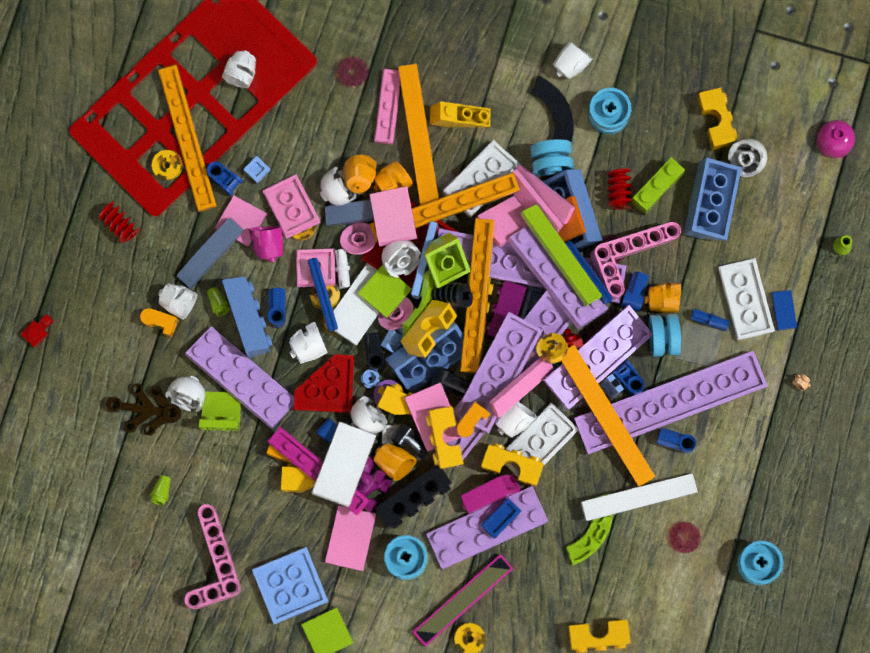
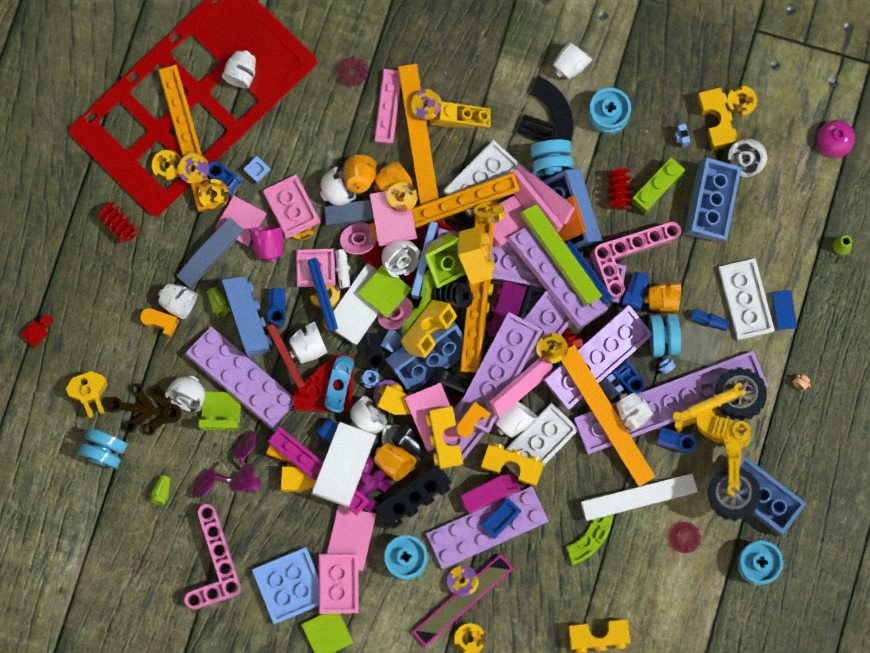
(88, 393): none -> yellow hinge
(101, 451): none -> medium azure wheel
(201, 168): none -> yellow piece
(205, 194): none -> clear yellow piece
(244, 478): none -> magenta plant
(288, 360): none -> red tile
(338, 584): none -> bright pink tile
(341, 370): none -> dark azure piece
(402, 189): none -> yellow piece
(419, 101): none -> yellow piece
(458, 574): none -> piece
(474, 254): none -> yellow brick
(489, 212): none -> piece
(553, 134): none -> black tile
(633, 411): none -> white helmet
(666, 365): none -> light blue plate
(682, 136): none -> light blue plate
(727, 433): none -> piece
(735, 106): none -> yellow piece
(777, 504): none -> medium blue slope

